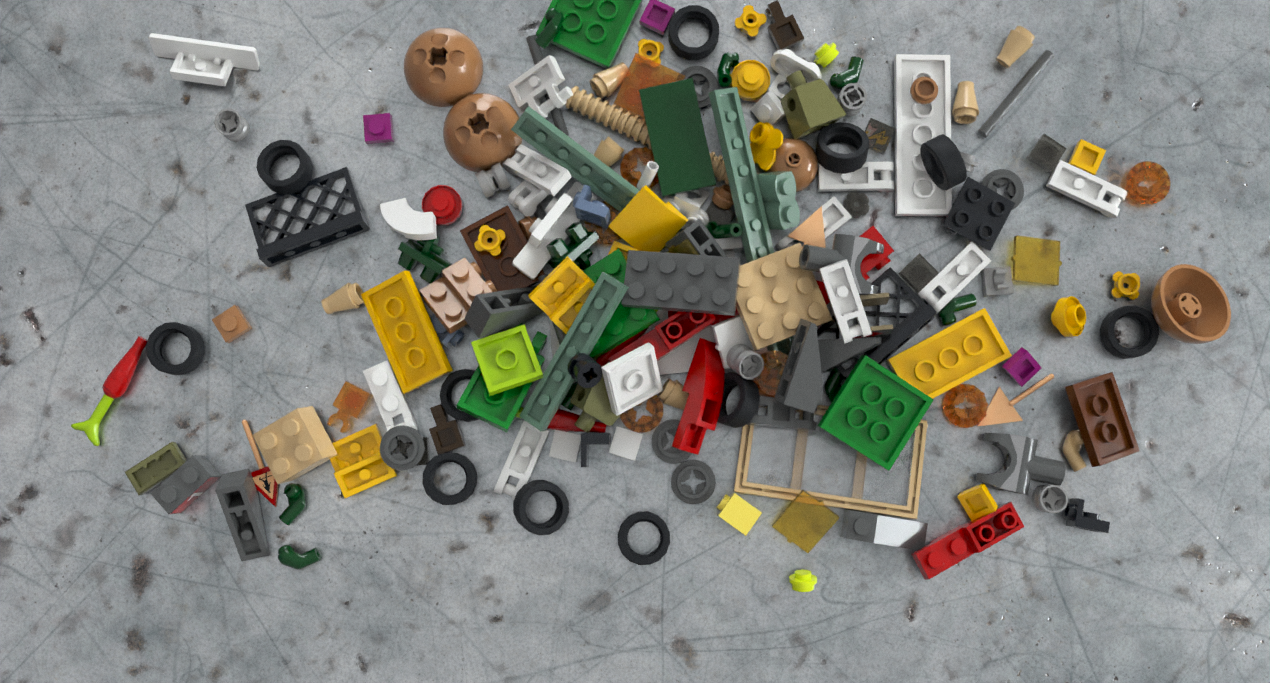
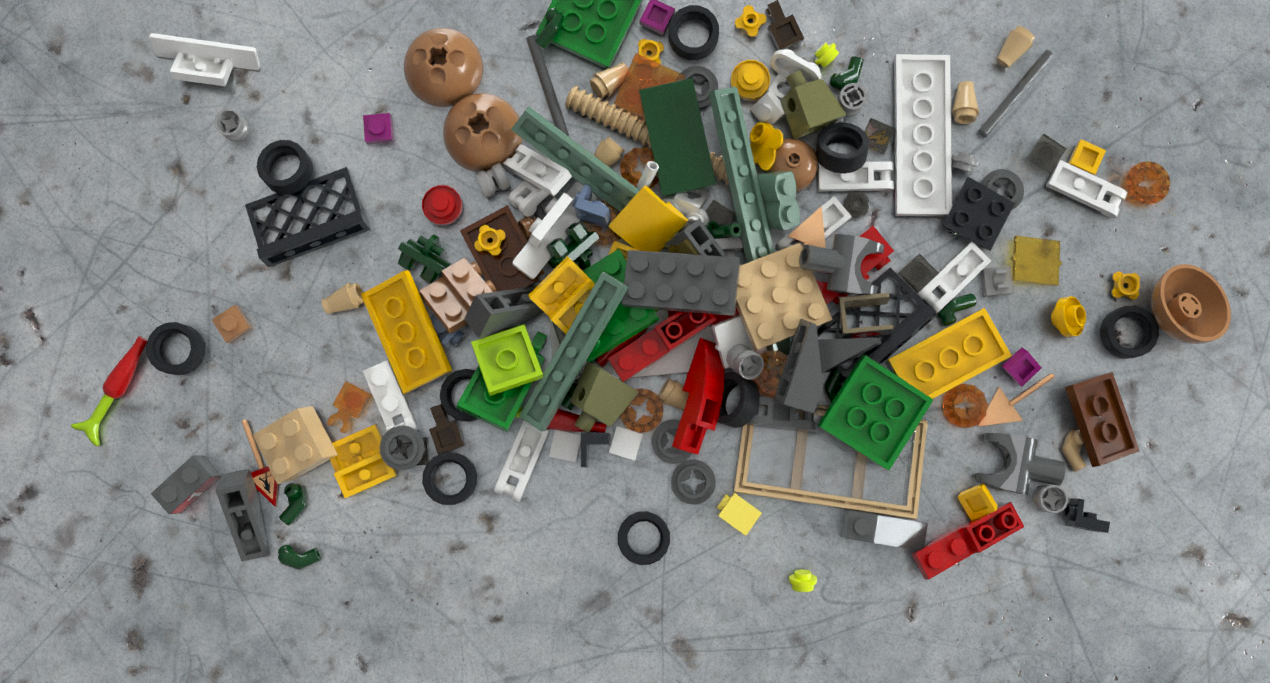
(155, 468): olive plate -> none
(409, 222): white tile -> none
(537, 82): white plate -> none
(555, 521): black tyre -> none
(584, 370): black wheel -> none
(632, 378): white plate -> none
(722, 197): medium nougat plate -> none
(728, 60): dark green arm -> none
(805, 521): clear yellow piece -> none
(845, 300): white plate -> none
(924, 90): medium nougat plate -> none
(943, 162): black tyre -> none

